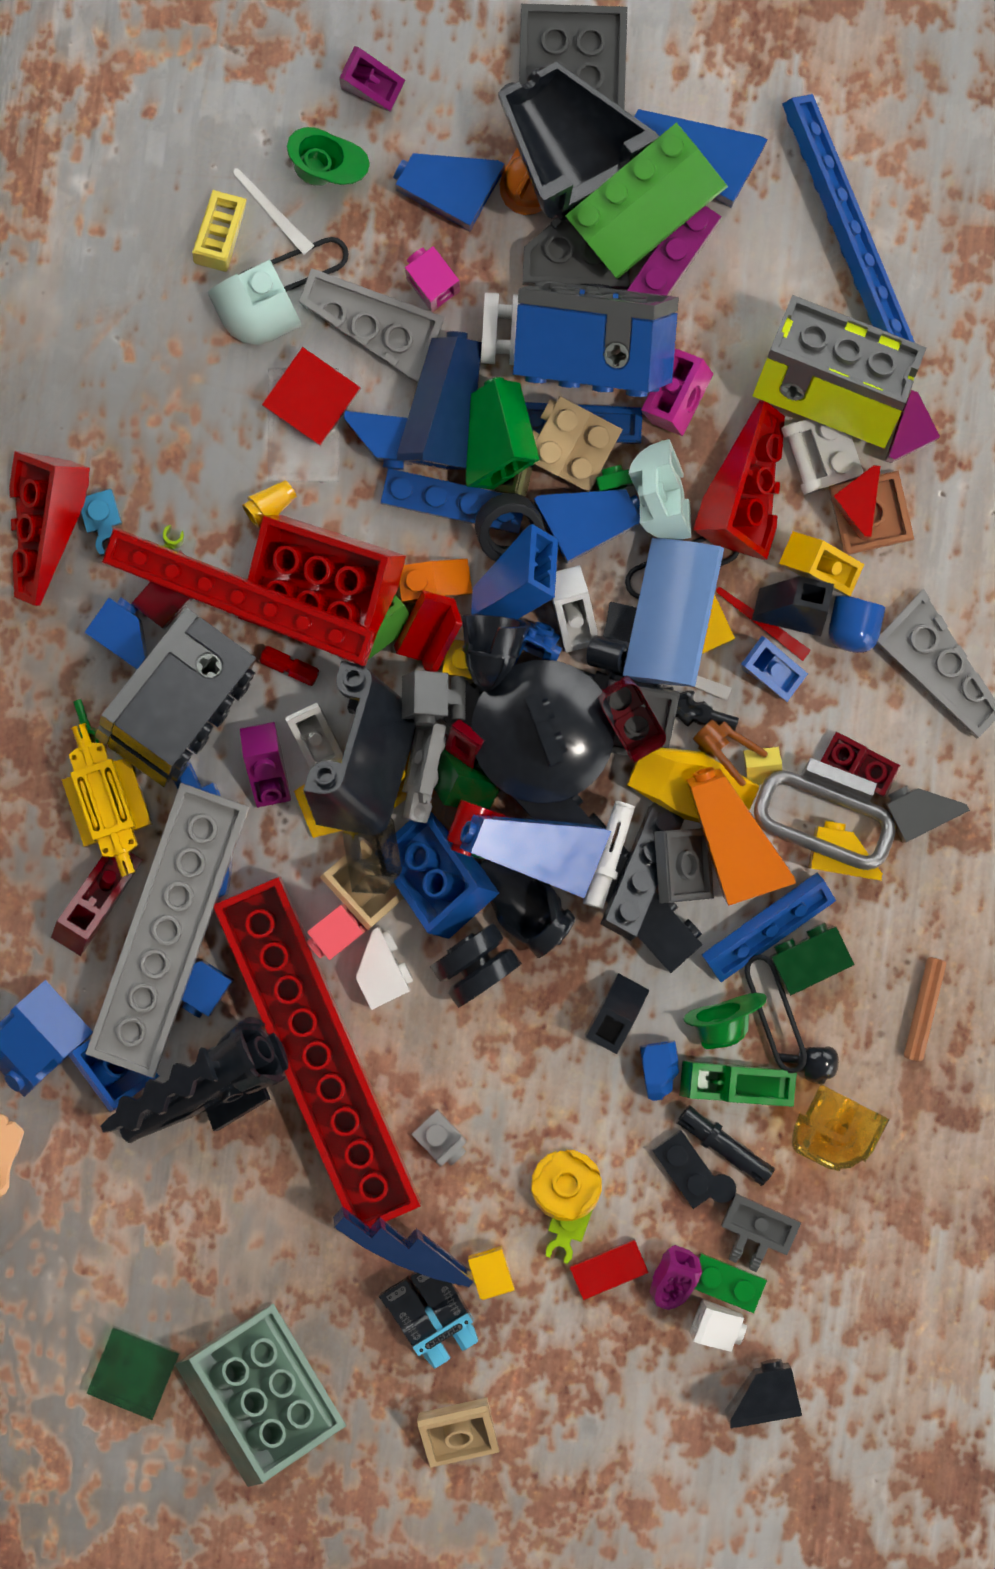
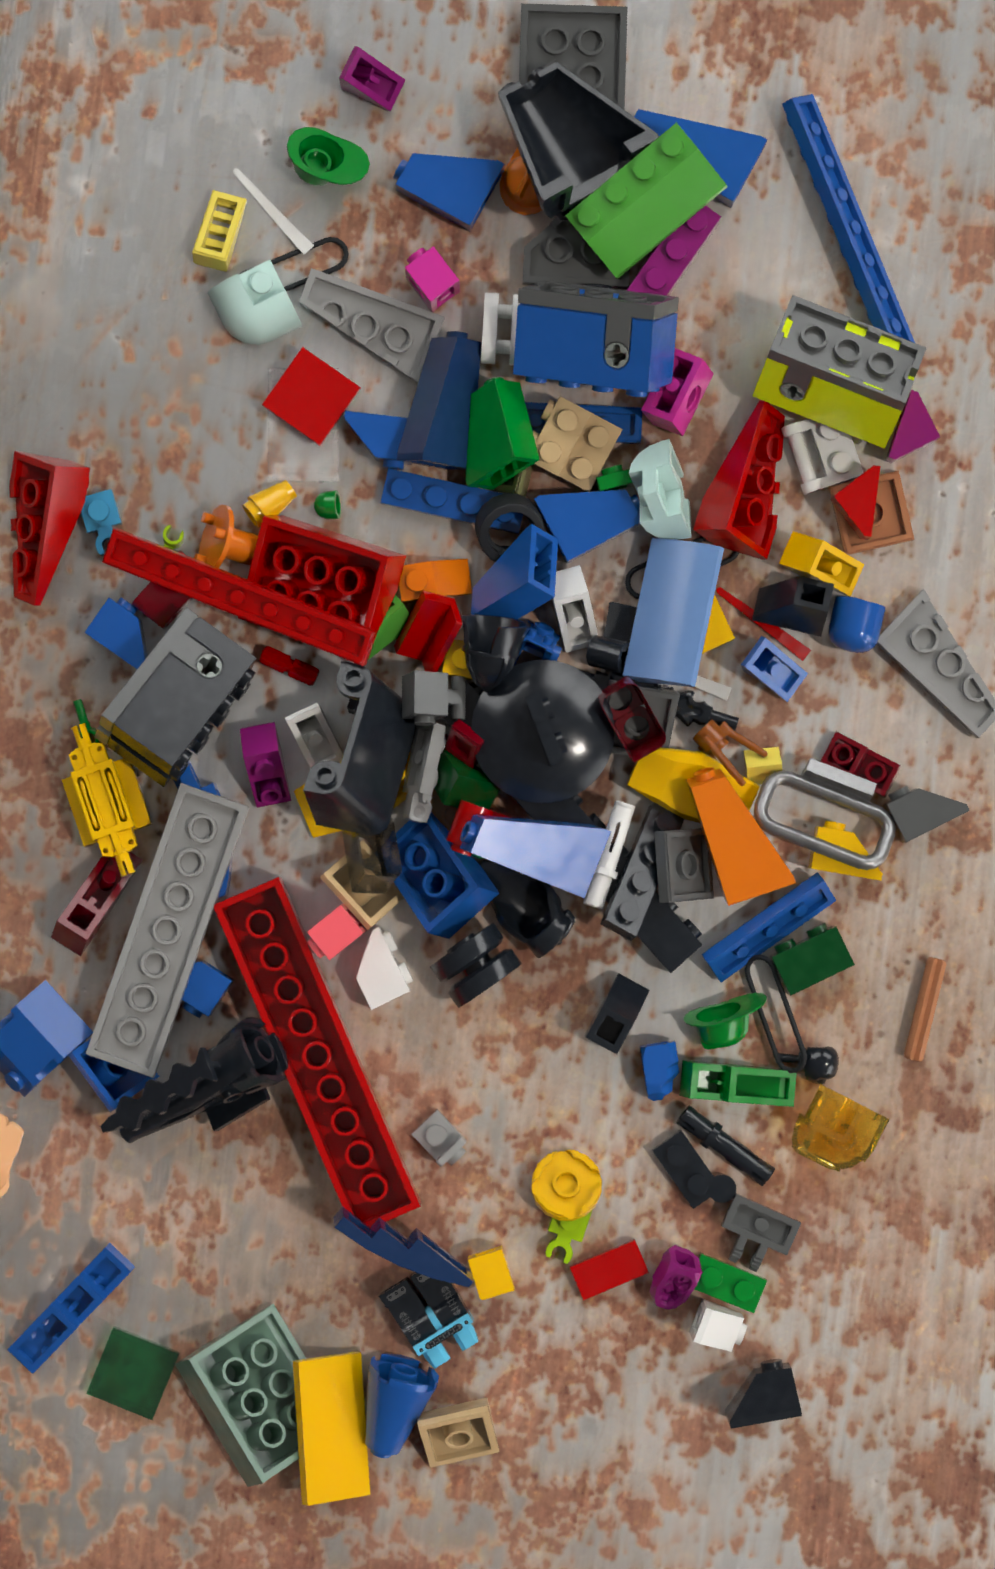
(71, 1308): none -> blue slope
(224, 541): none -> orange piece
(328, 505): none -> green hinge
(331, 1428): none -> yellow tile
(395, 1401): none -> blue cone

